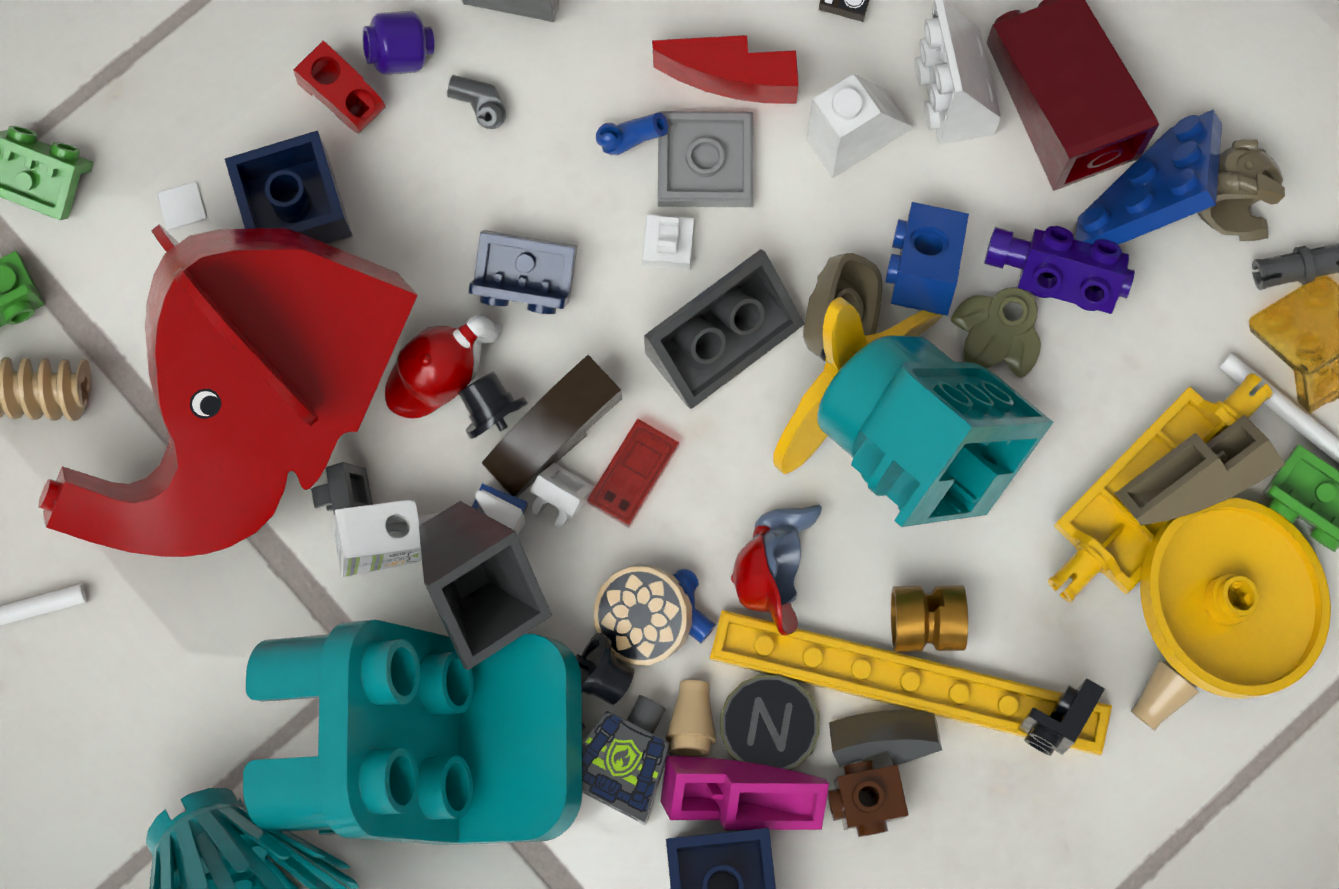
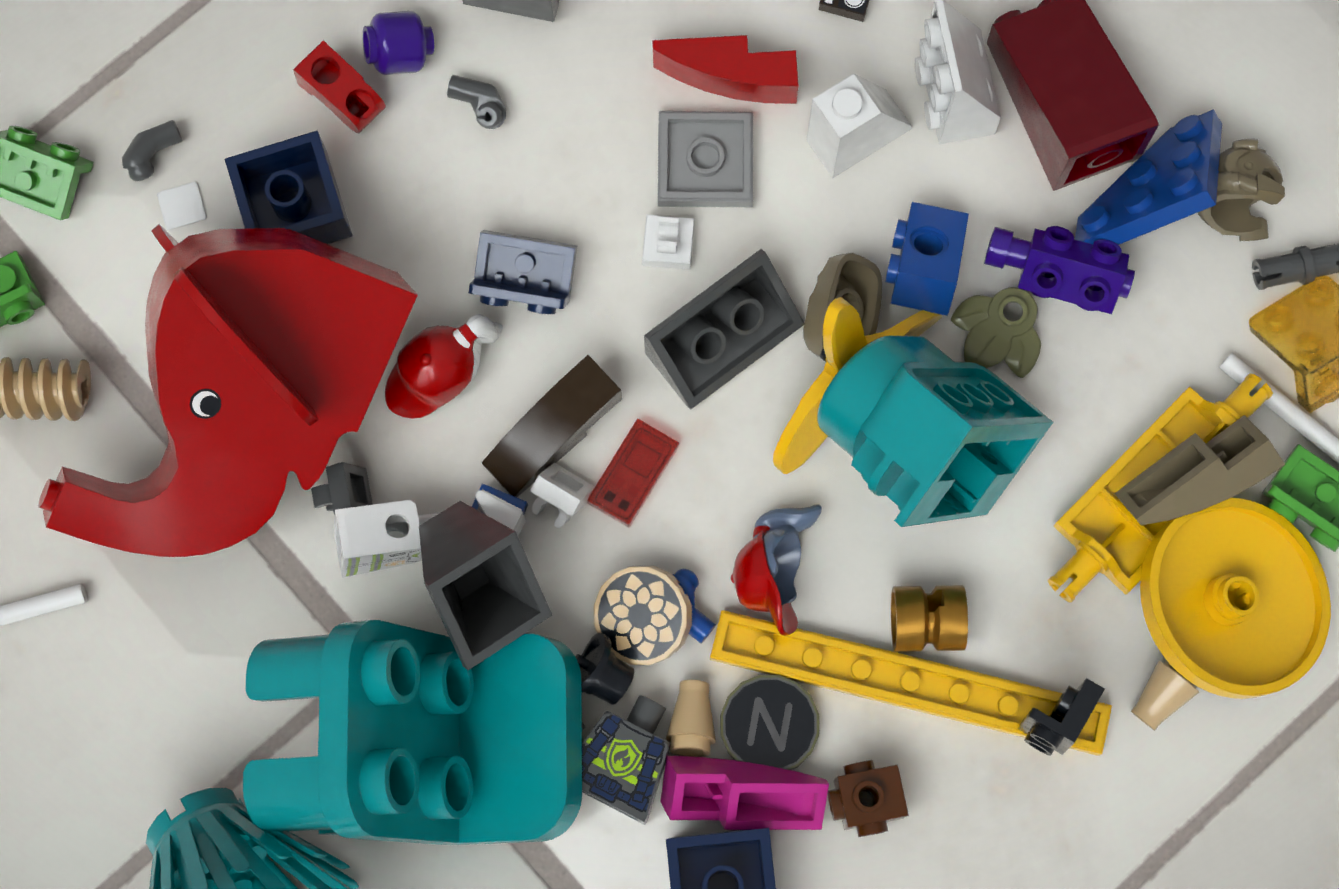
(145, 145): none -> dark grey arm
(488, 404): black piece -> none
(631, 133): blue arm -> none
(900, 732): dark grey slope -> none

